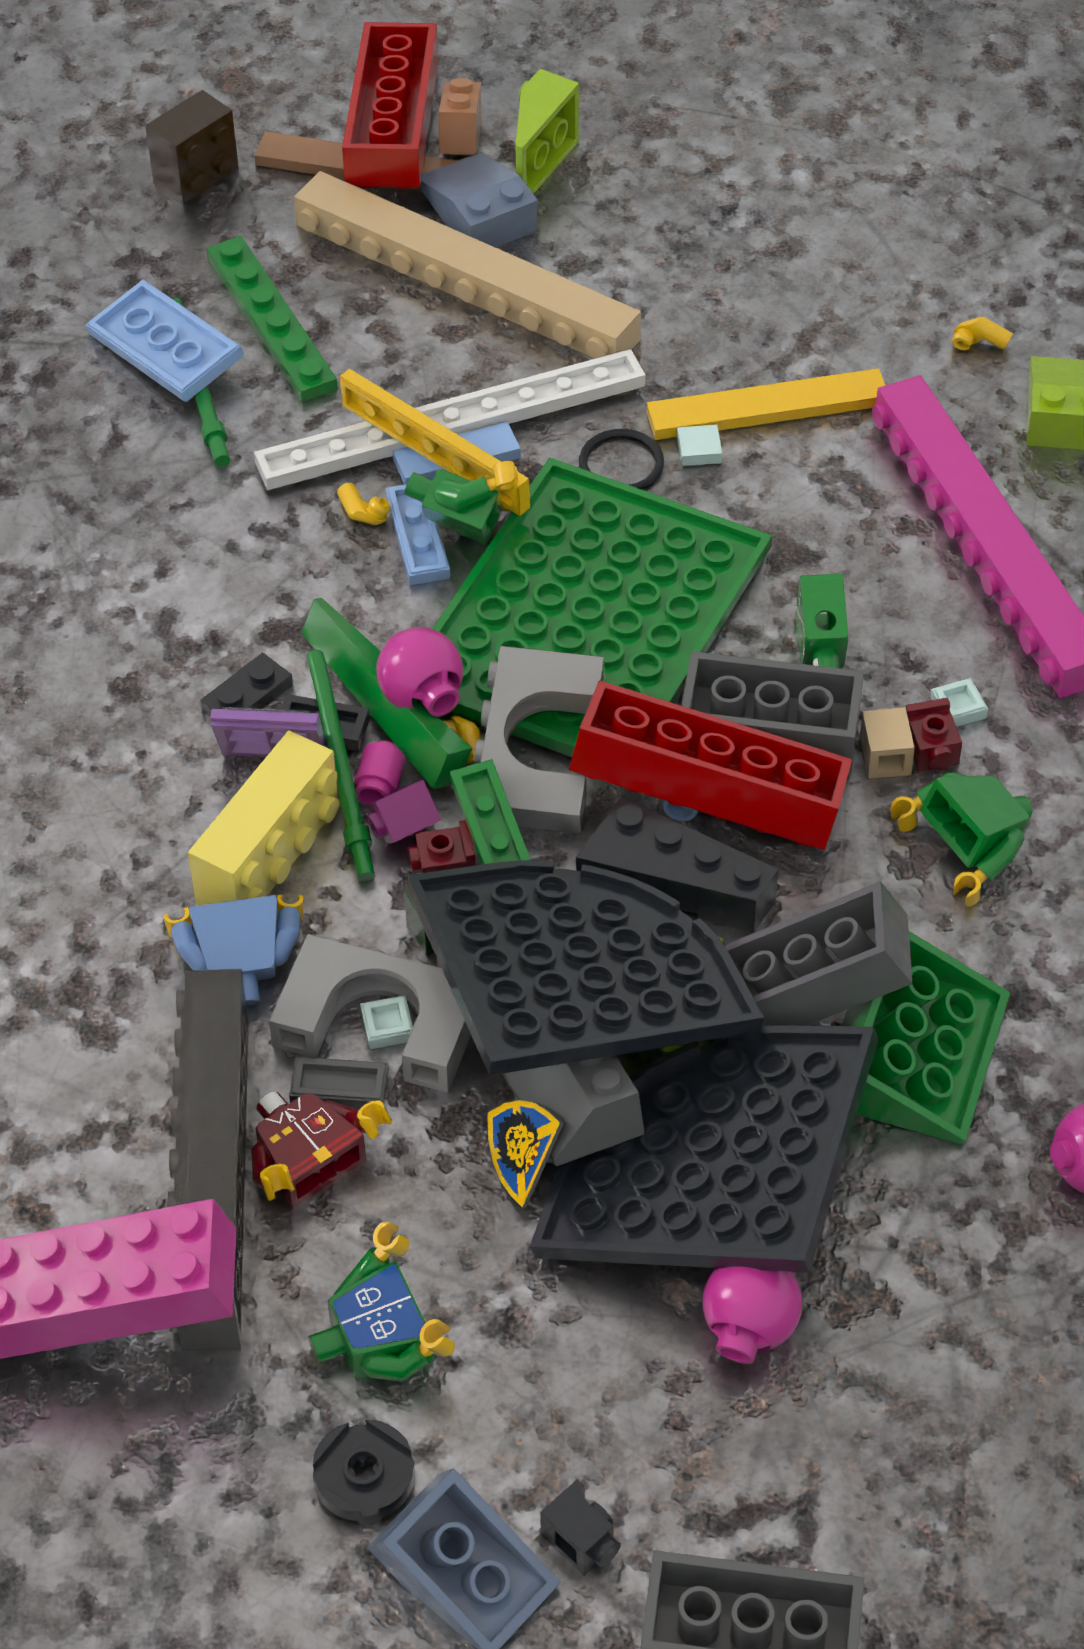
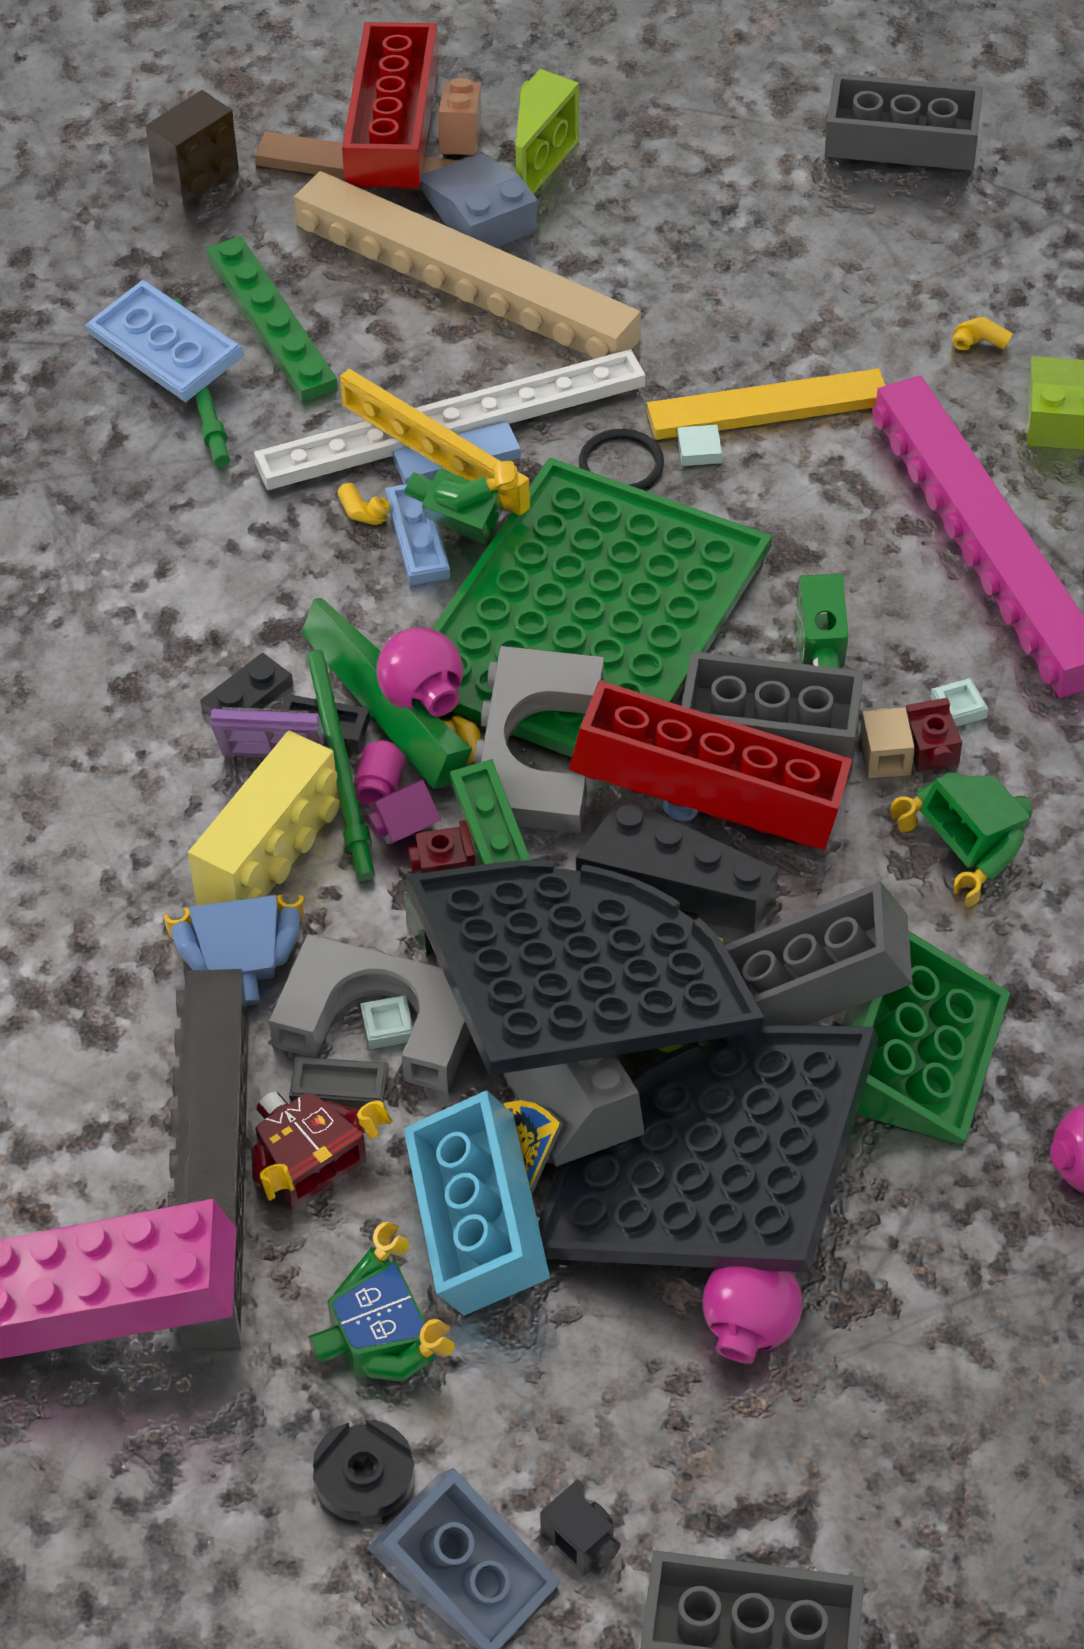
(475, 1203): none -> medium azure brick
(903, 121): none -> dark grey brick

